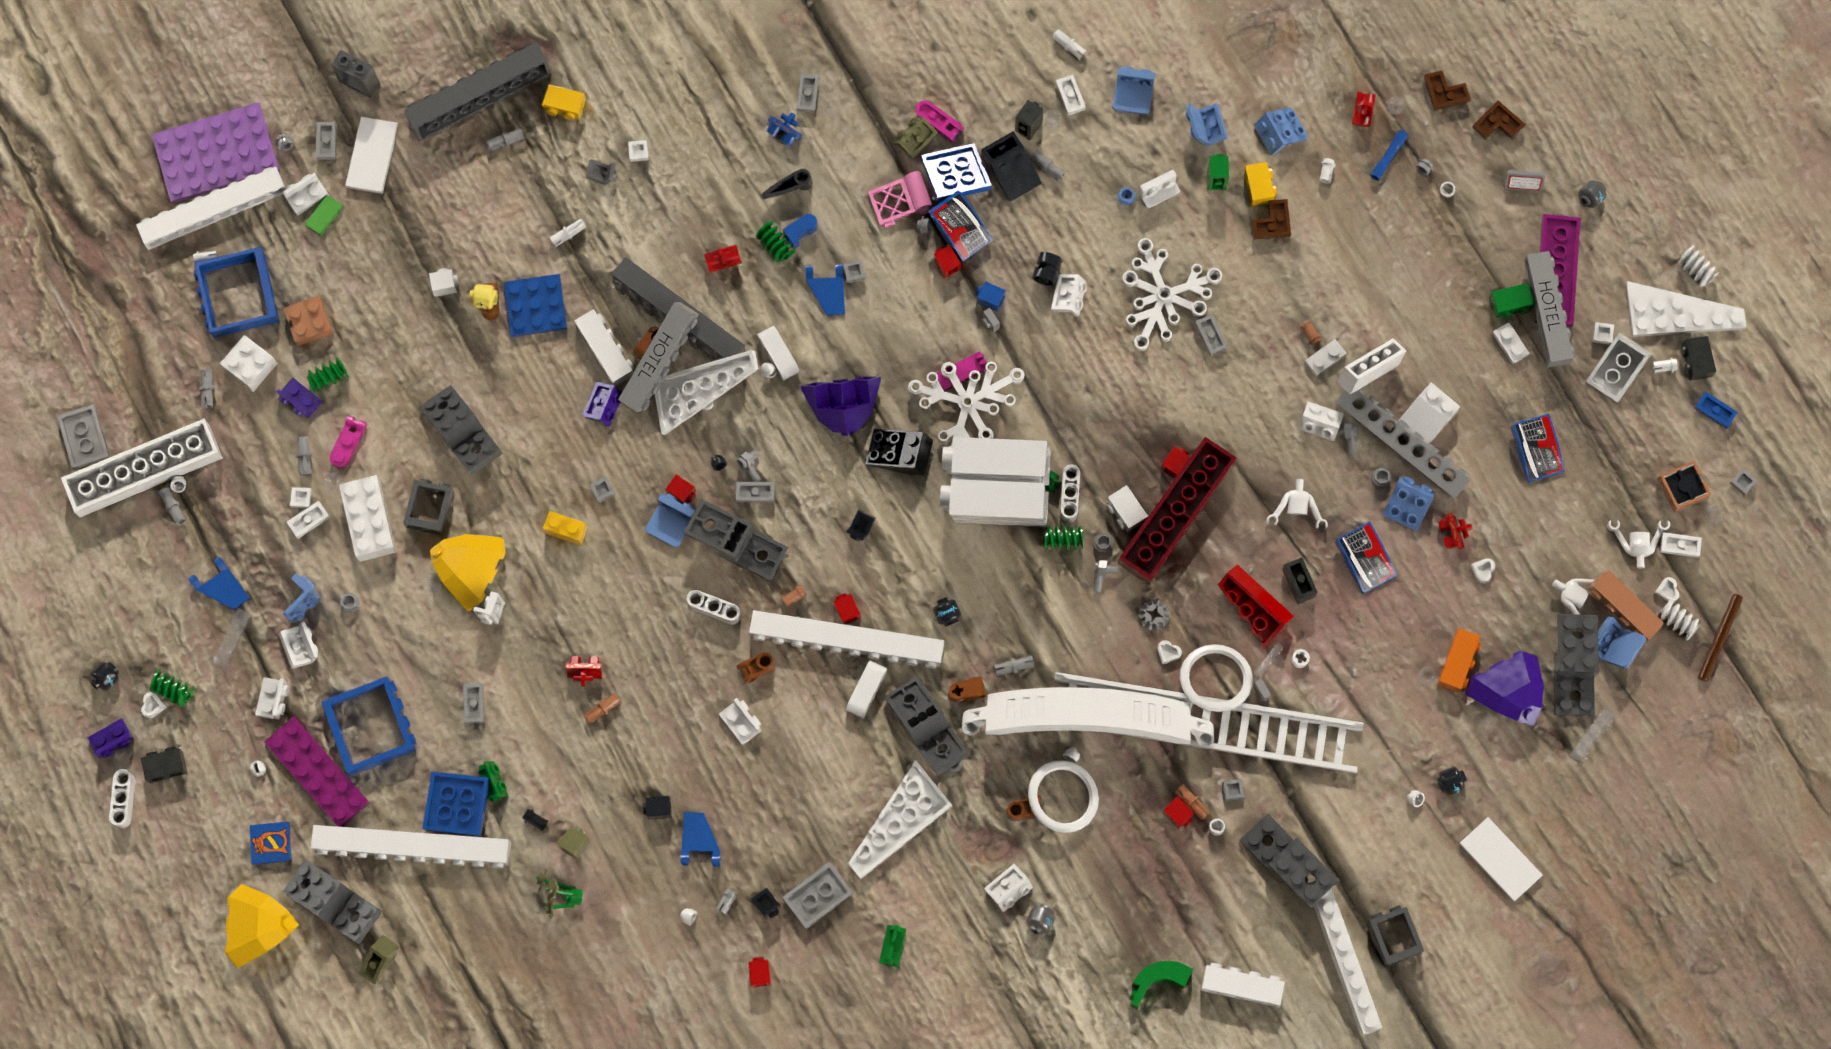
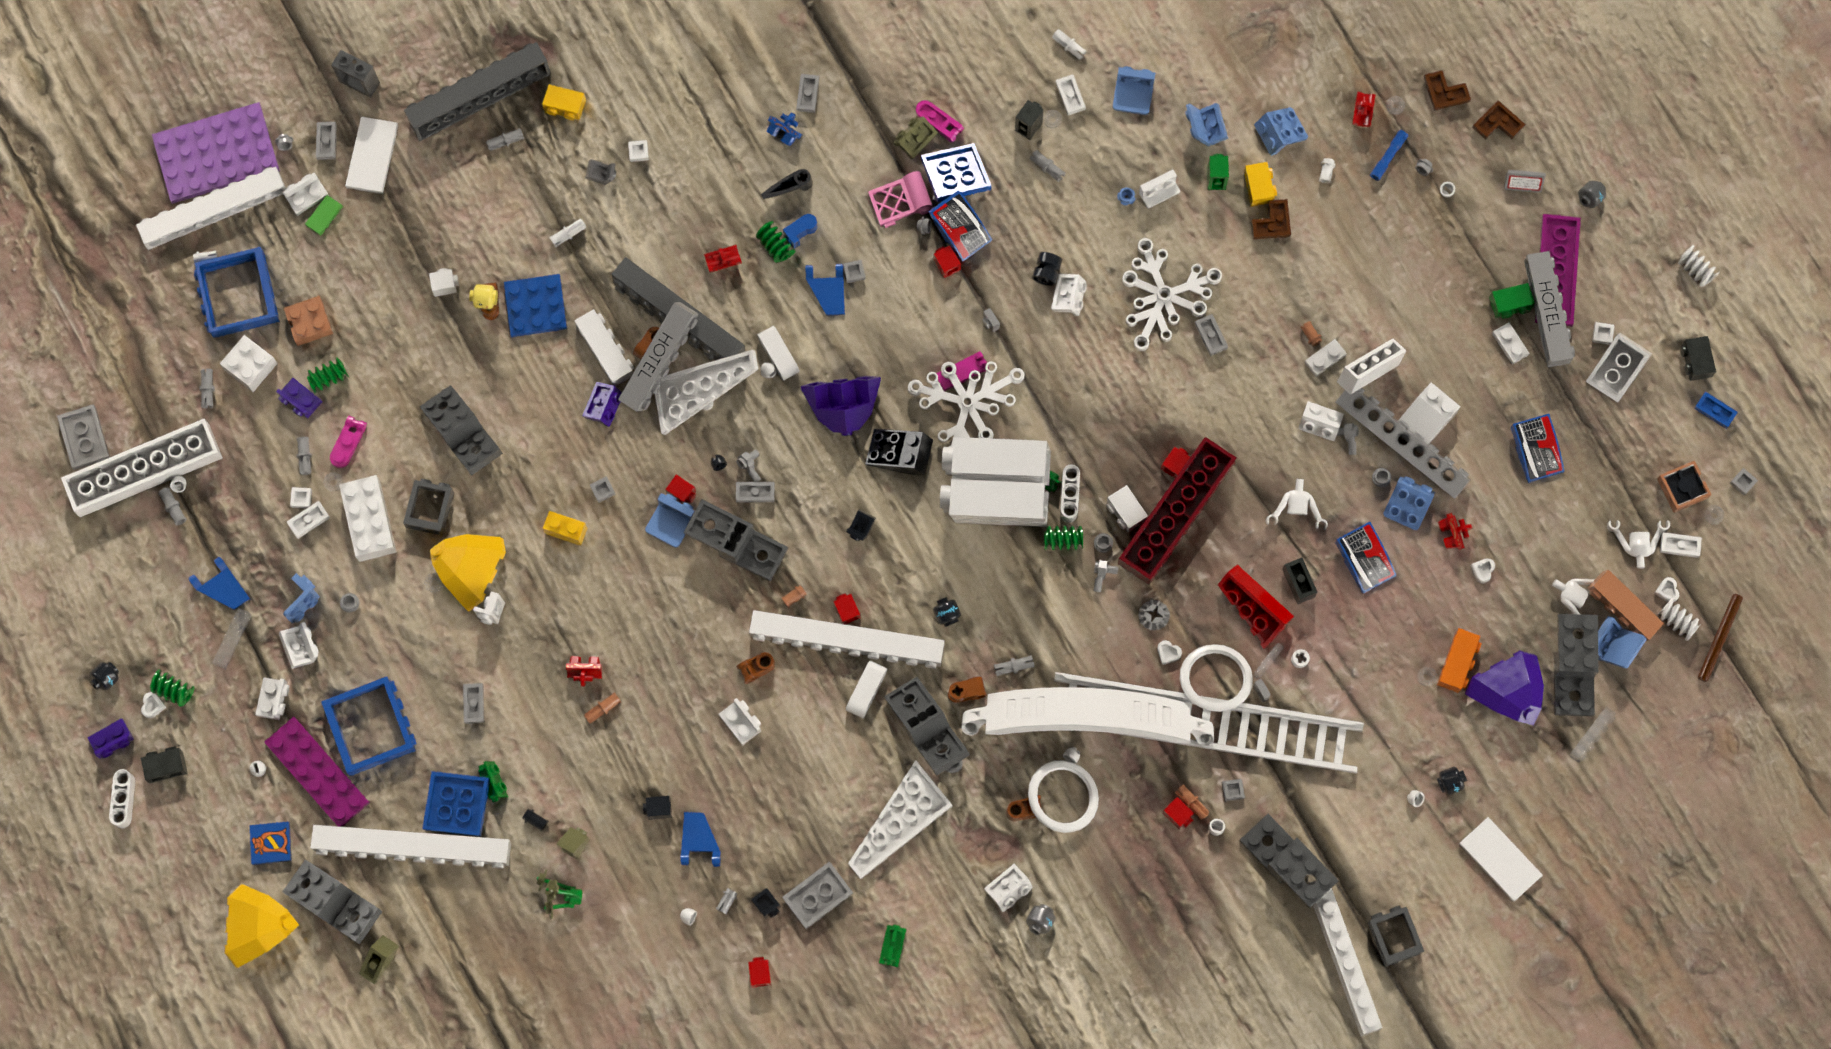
(707, 600): white beam -> none
(990, 296): blue brick -> none
(1011, 166): black slope -> none
(1160, 971): green arch -> none
(1242, 985): white brick -> none
(1665, 365): white pin -> none
(1667, 313): white wing -> none

